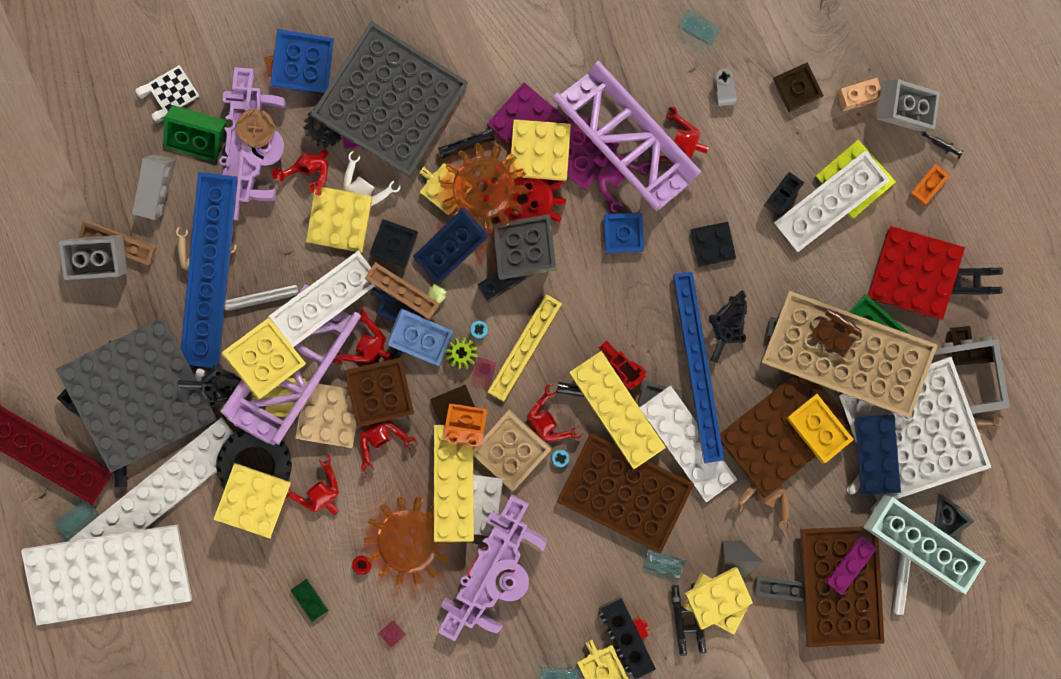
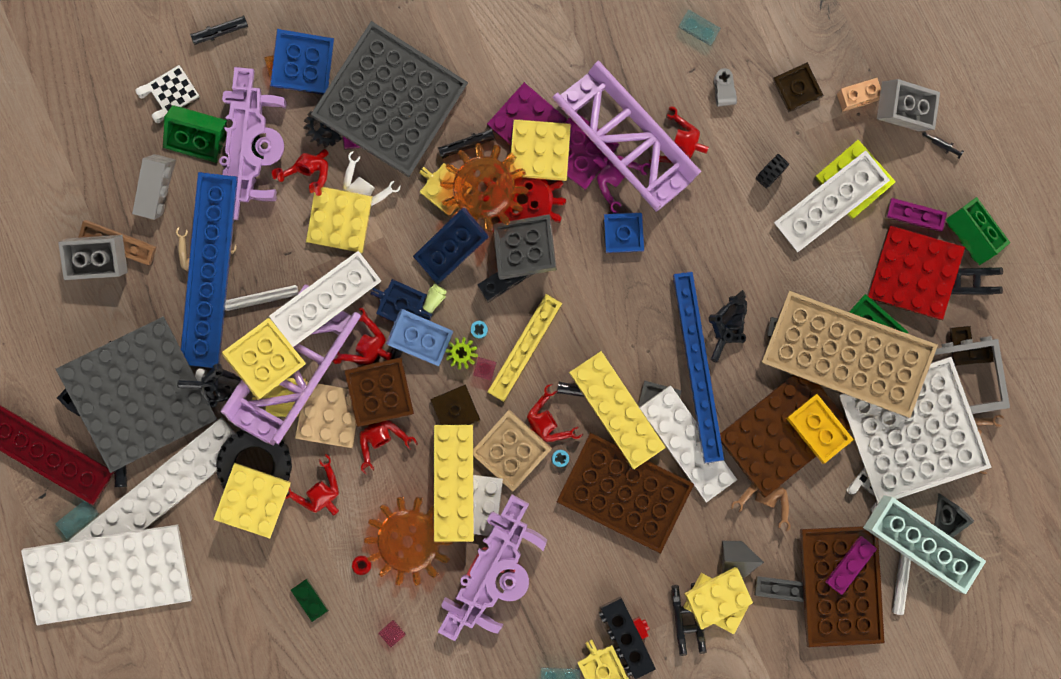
(211, 33): none -> black pin
(255, 128): medium nougat tile -> none
(394, 243): black plate -> none
(402, 291): medium nougat plate -> none
(465, 425): orange plate -> none
(617, 360): red piece -> none
(664, 564): clear light blue plate -> none
(713, 244): black plate -> none
(772, 171): none -> black tyre
(783, 194): black brick -> none
(831, 337): reddish brown plate -> none
(877, 454): dark blue plate -> none
(916, 214): none -> magenta plate
(929, 184): orange plate -> none
(977, 231): none -> green slope

